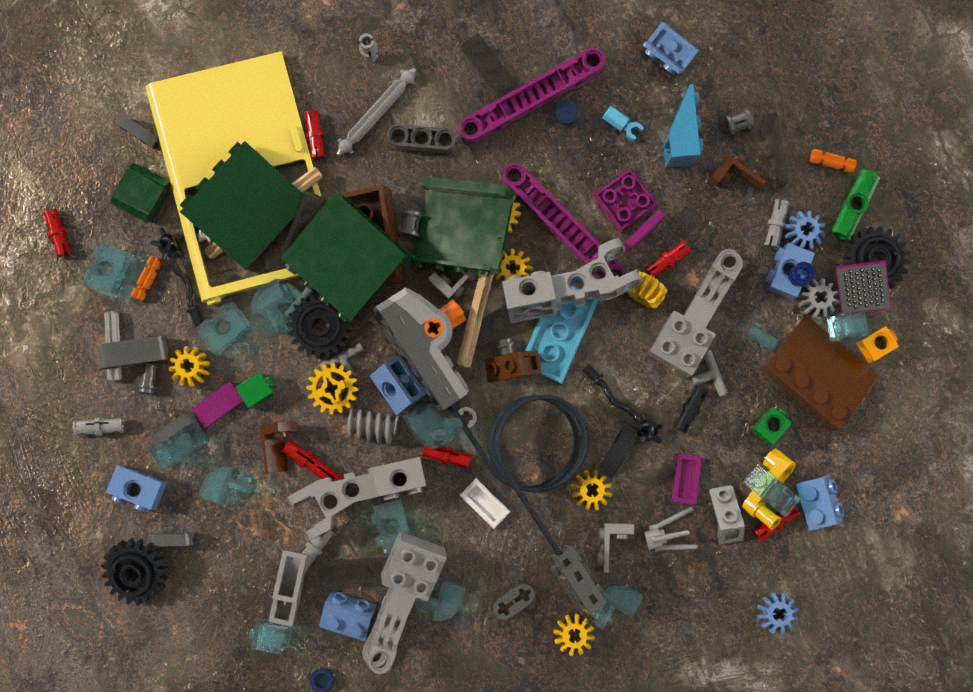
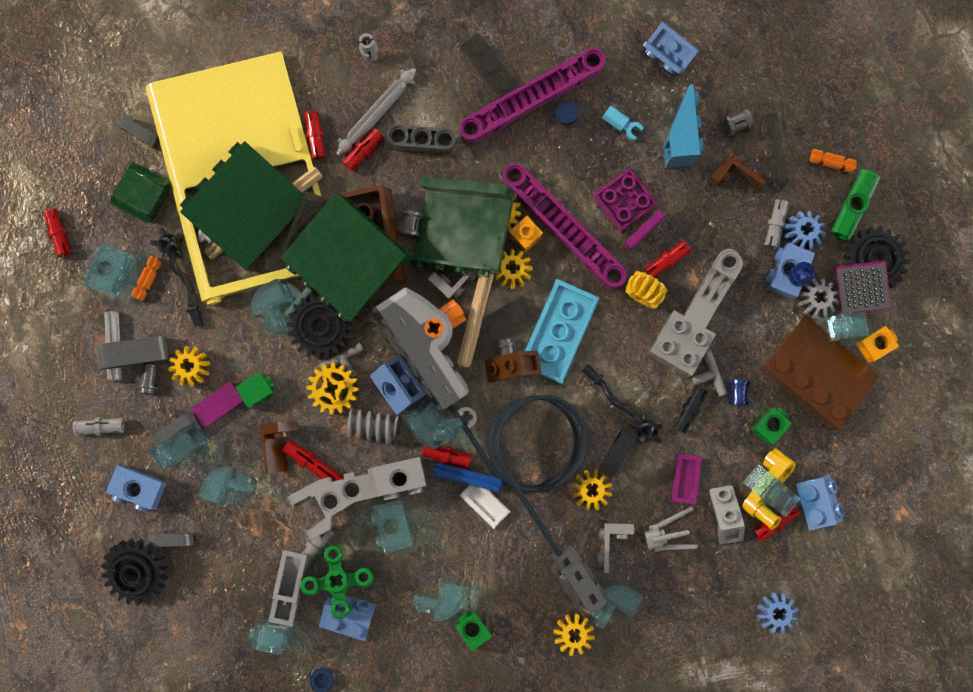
(238, 326): clear light blue brick -> none
(337, 592): none -> green gear
(363, 150): none -> red pin
(409, 574): light grey brick -> none
(468, 477): none -> blue axle
(478, 639): none -> green brick
(510, 596): dark grey beam -> none
(525, 234): none -> light orange brick
(544, 294): light grey brick -> none
(739, 392): none -> clear blue bush
(762, 337): clear light blue pin -> none

